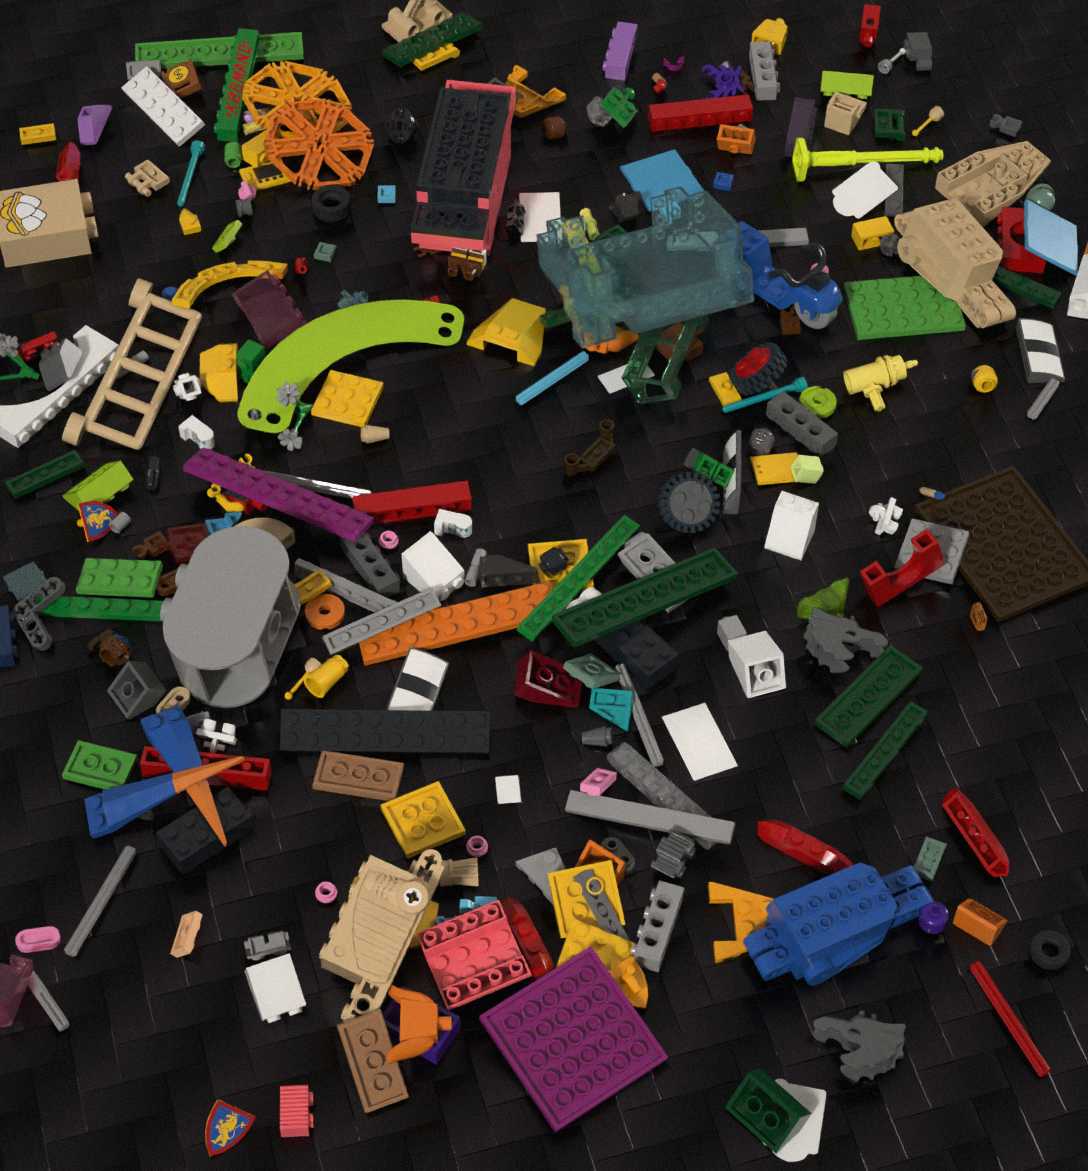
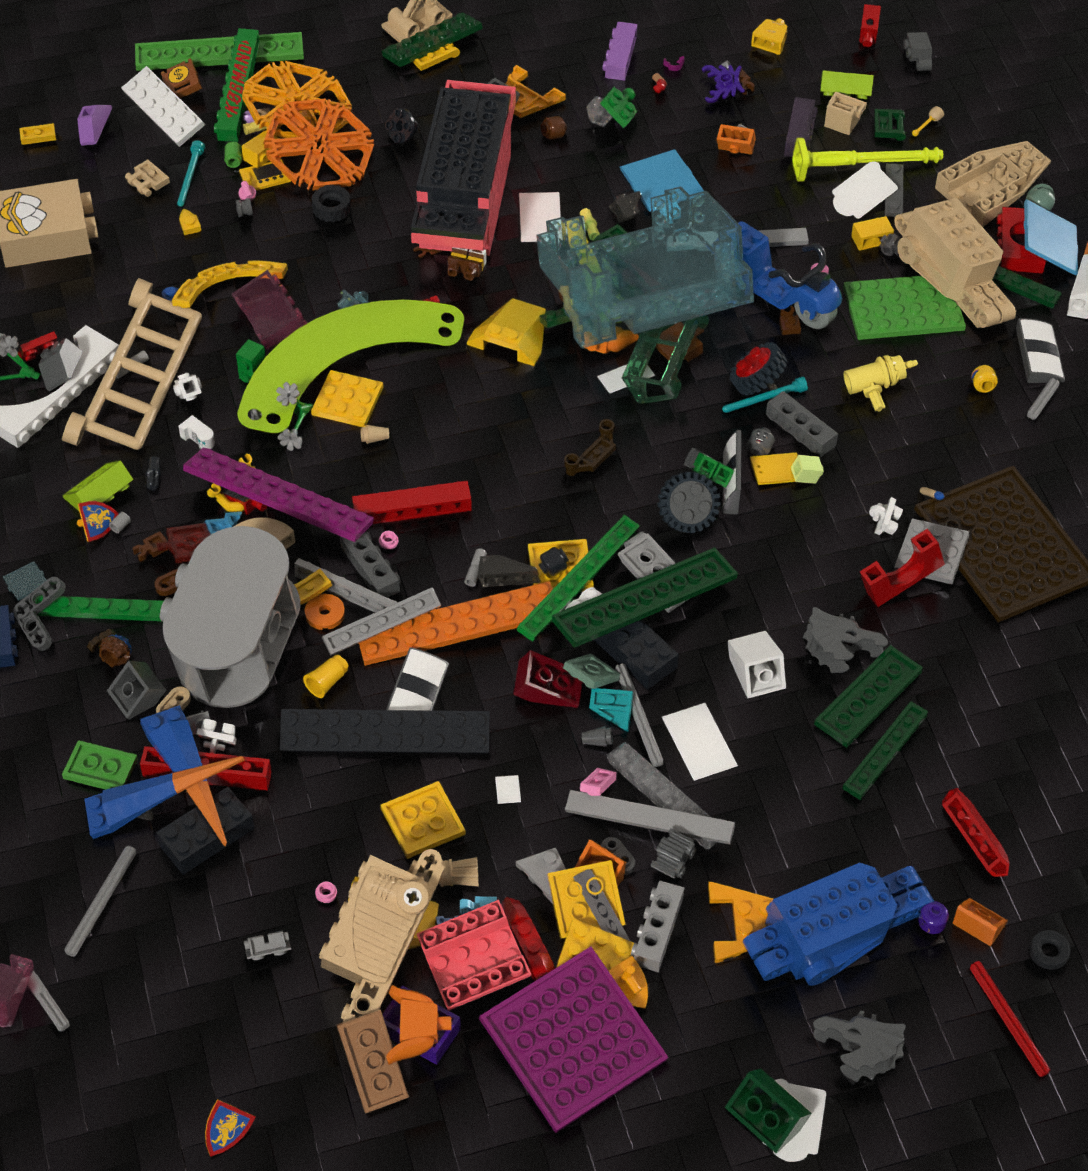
(38, 939): bright pink tile -> none
(44, 474): dark green plate -> none
(68, 163): red brick -> none
(119, 577): bright green plate -> none
(135, 67): light grey tile -> none
(186, 934): light nougat plate -> none
(220, 371): yellow wedge -> none
(227, 236): lime plate -> none
(275, 988): white slope -> none
(295, 1110): coral brick -> none
(300, 265): red arm -> none
(310, 665): hinge -> none
(321, 487): light grey axle -> none
(325, 252): sand green tile -> none
(358, 776): medium nougat tile -> none
(386, 193): medium azure plate -> none
(431, 565): white slope -> none
(453, 523): white leg -> none
(477, 841): bright pink plate -> none
(515, 218): black hinge -> none
(552, 378): medium azure axle -> none
(700, 113): red brick -> none
(723, 181): blue tile -> none
(724, 389): yellow plate -> none
(729, 629): light grey brick -> none
(763, 71): light grey brick -> none
(792, 525): white slope -> none
(802, 846): red brick -> none
(818, 401): lime plate -> none
(828, 600): clear neon green slope -> none
(888, 63): light grey hinge -> none
(929, 858): sand green plate -> none
(978, 616): clear orange tile -> none
(1008, 125): dark grey plate -> none

